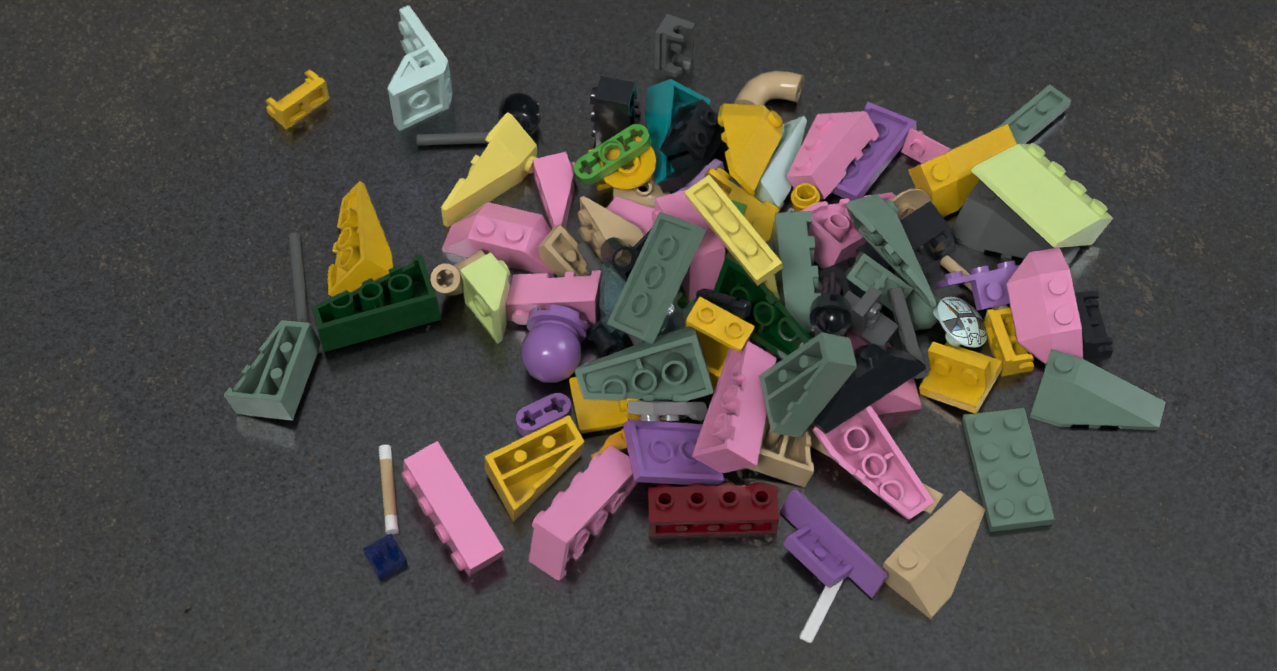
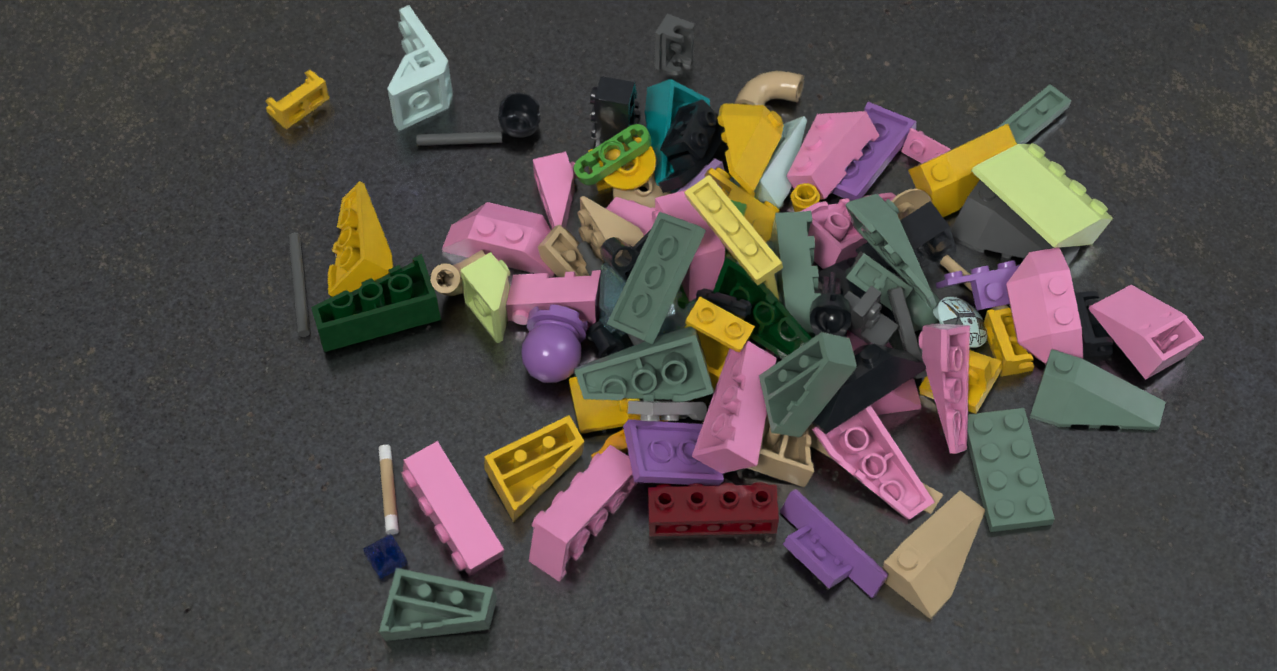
(278, 374): sand green wedge -> none
(434, 606): none -> sand green wedge
(498, 169): light yellow wedge -> none
(542, 413): medium lavender beam -> none
(819, 612): white sticker -> none
(947, 367): none -> bright pink wedge
(1146, 329): none -> bright pink slope

